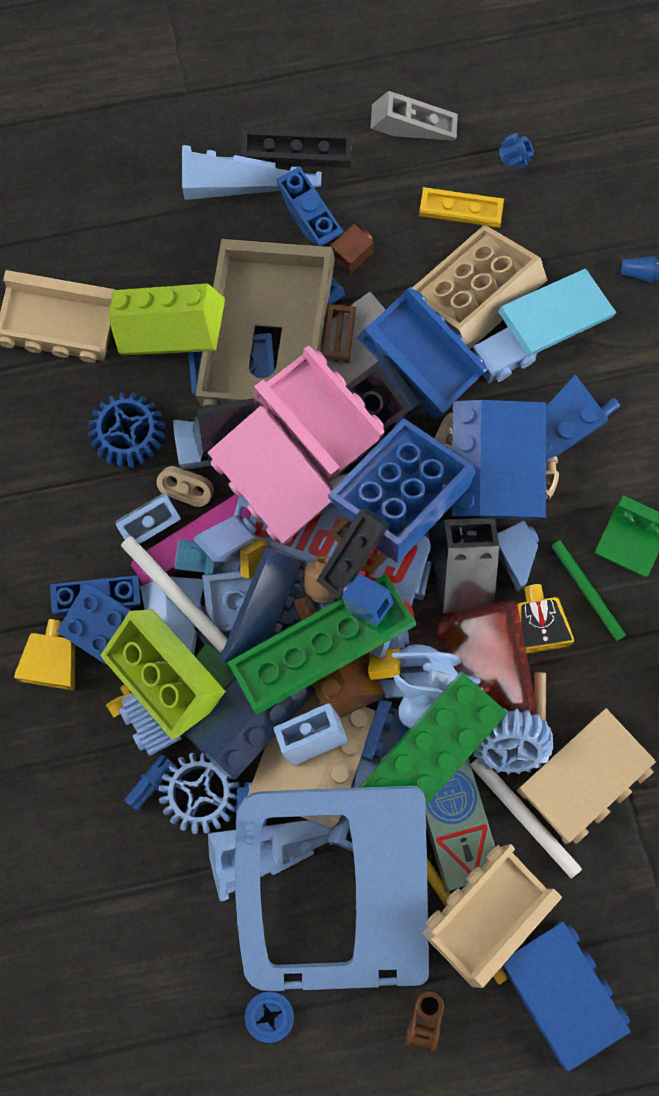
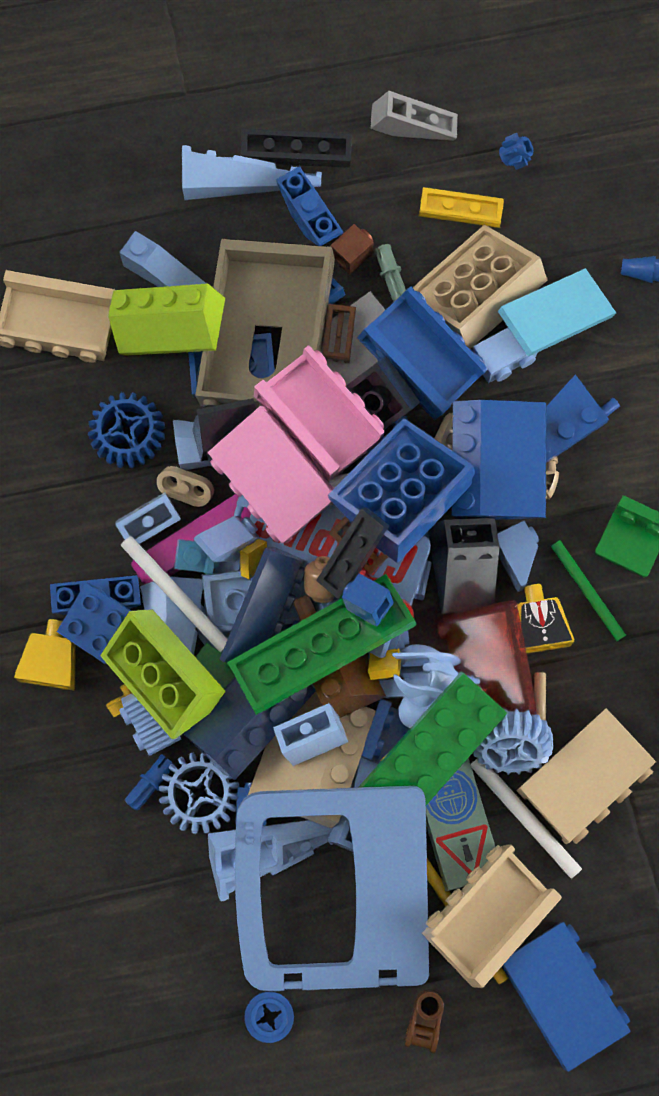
(155, 263): none -> medium blue slope
(390, 271): none -> sand green axle

